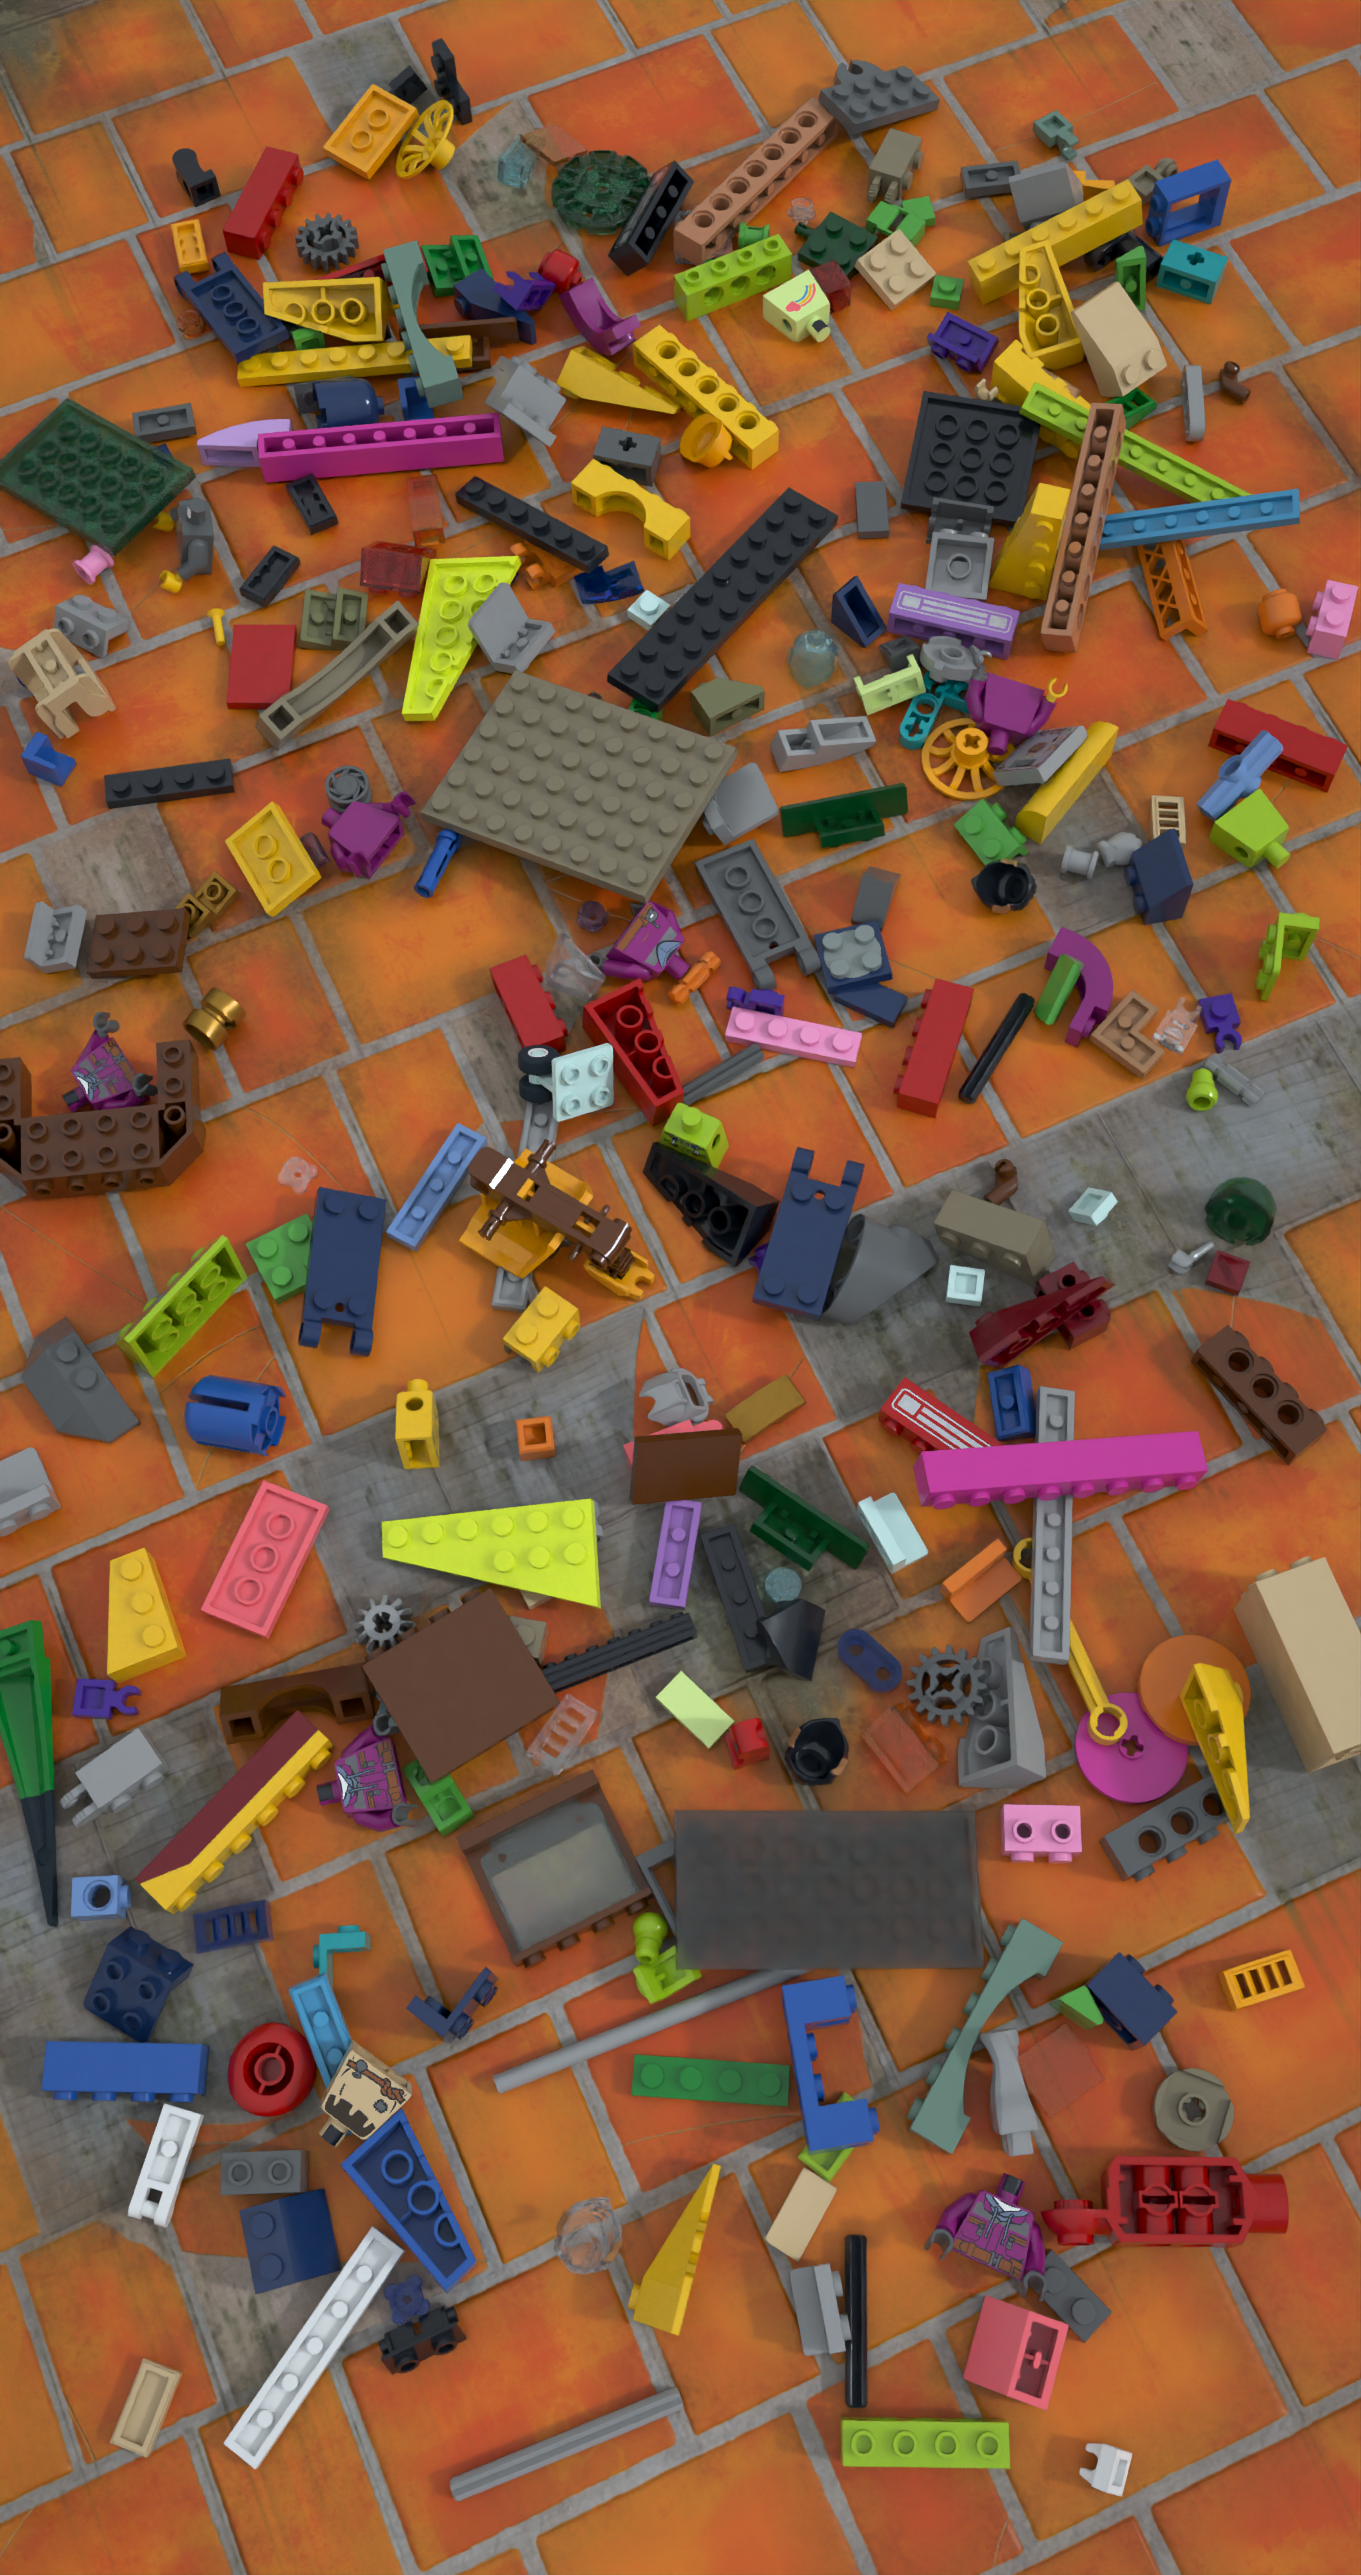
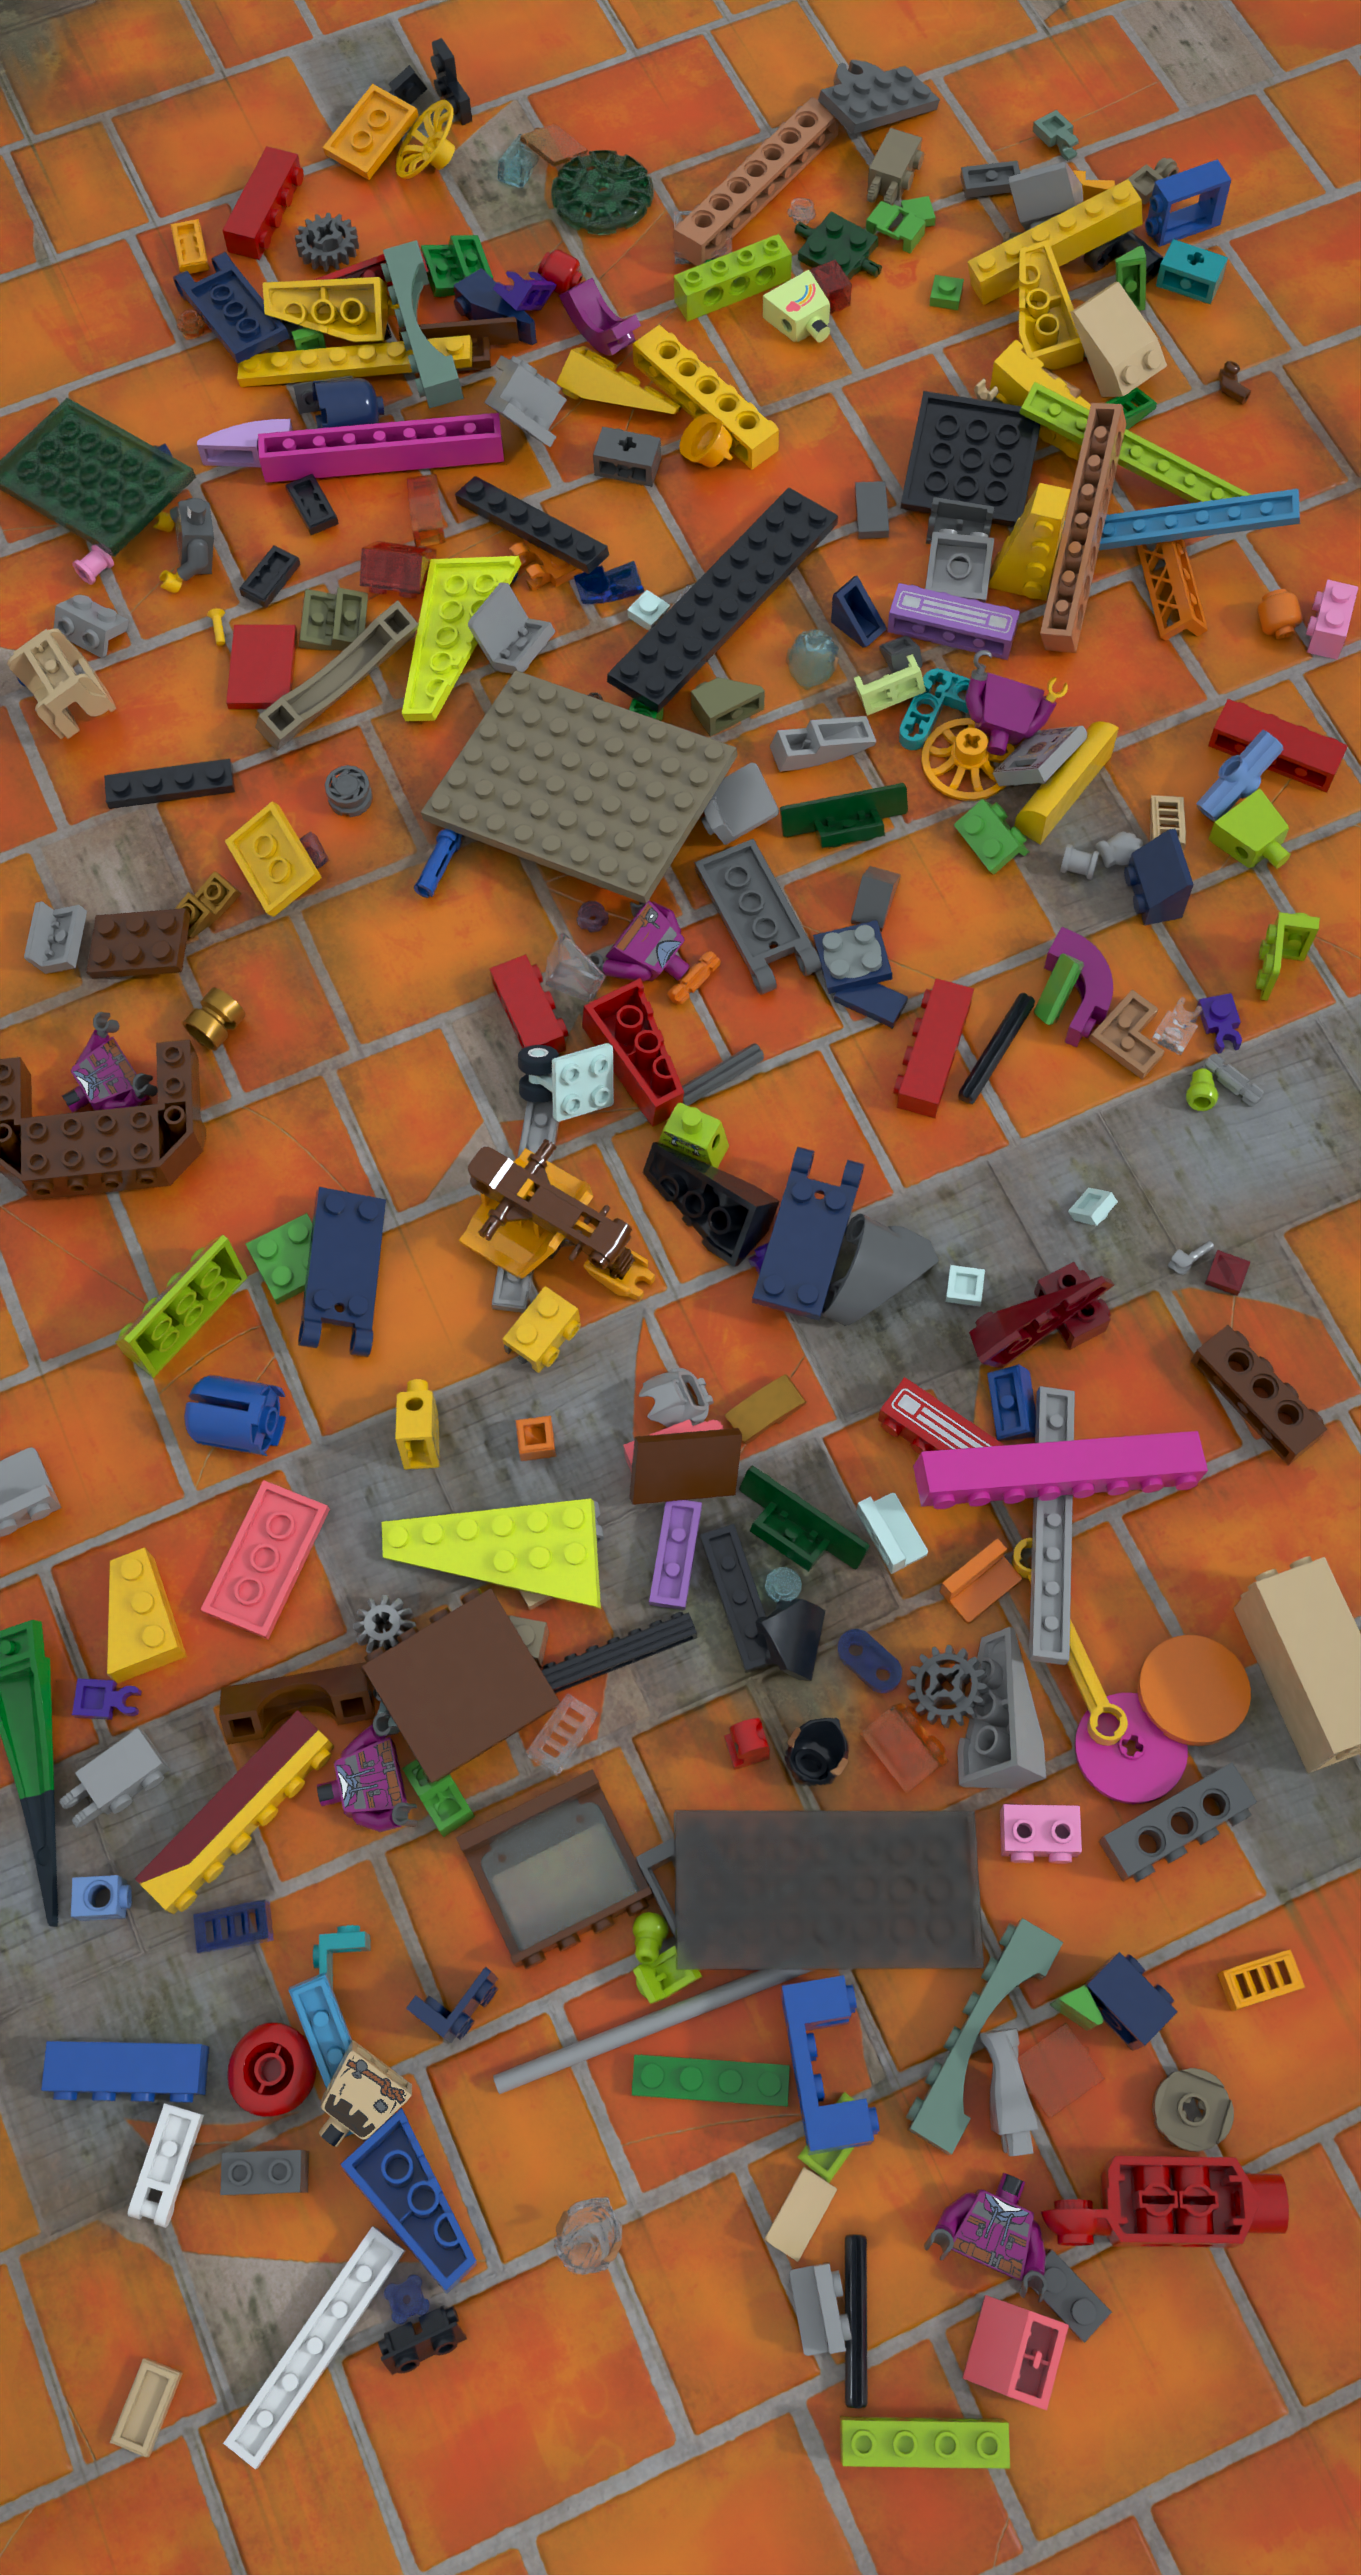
(45, 762): blue panel -> none
(75, 1387): dark grey wedge -> none
(135, 1983): dark blue bracket -> none
(164, 423): dark grey plate -> none
(197, 184): black leg -> none
(290, 2240): dark blue slope -> none
(293, 1166): clear plate -> none
(366, 833): magenta torso -> none
(412, 405): blue panel -> none
(436, 1188): medium blue plate -> none
(566, 2444): light grey axle -> none
(603, 490): yellow arch -> none
(651, 218): black brick -> none
(668, 2281): yellow wedge -> none
(695, 1710): yellowish green tile -> none
(751, 234): bright green bush -> none
(758, 1000): dark purple plate -> none
(793, 1037): bright pink plate -> none
(895, 269): tan plate -> none
(948, 659): light grey plate -> none
(963, 343): dark purple bracket -> none
(996, 1236): dark tan wedge -> none
(1005, 885): black hair -> none
(1005, 1182): reddish brown arm -> none
(1110, 2469): white tile -> none
(1193, 403): light grey beam -> none
(1217, 1720): yellow wedge -> none
(1241, 1211): clear green cylinder -> none

